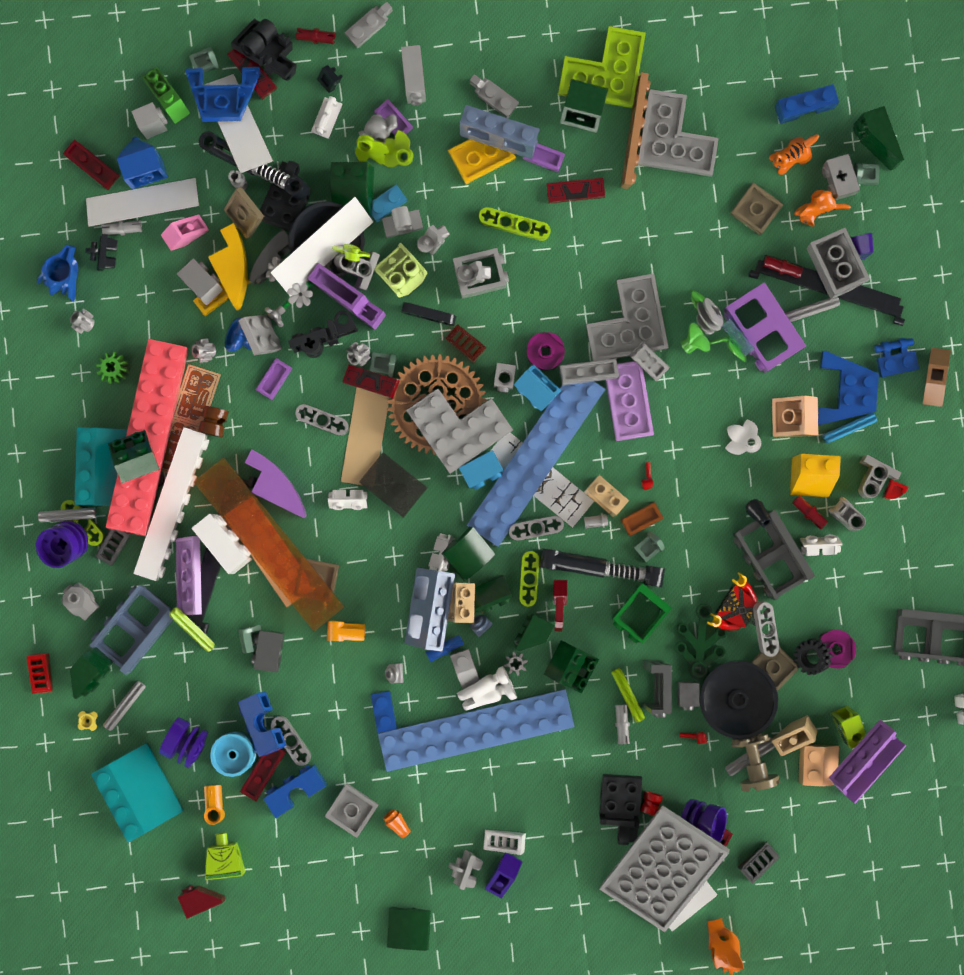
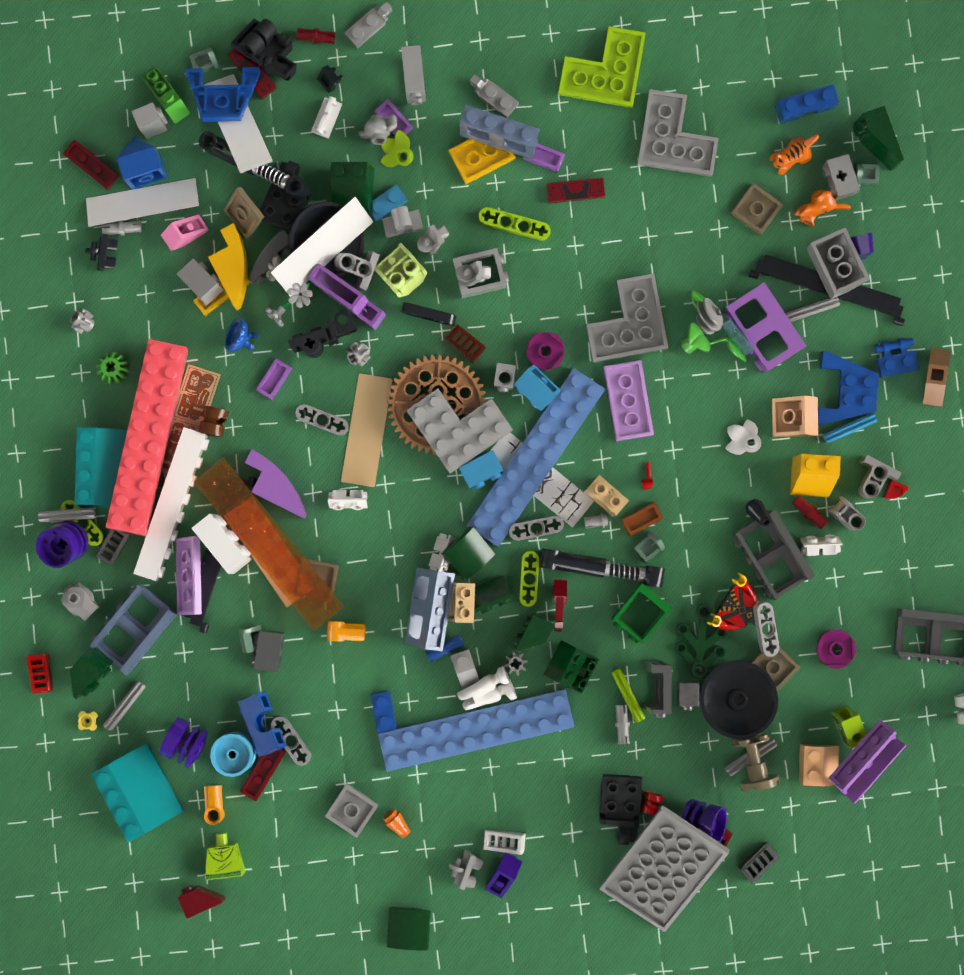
(61, 272): blue piece -> none
(133, 456): dark green slope -> none
(196, 633): lime axle -> none
(203, 350): light grey gear -> none
(237, 179): light grey pin -> none
(260, 334): light grey plate -> none
(279, 798): blue arch -> none
(351, 252): lime plate -> none
(370, 148): lime plate -> none
(371, 381): dark red tile -> none
(383, 363): sand green tile -> none
(393, 485): clear smoke slope -> none
(394, 673): light grey plate -> none
(480, 624): sand blue plate -> none
(584, 105): dark green slope -> none
(589, 371): light grey tile -> none
(636, 123): medium nougat plate -> none
(649, 361): light grey plate -> none
(700, 737): red hand -> none
(700, 899): white tile -> none
(727, 952): orange piece -> none
(782, 266): dark red pin -> none
(795, 736): tan slope -> none
(822, 651): black tyre -> none

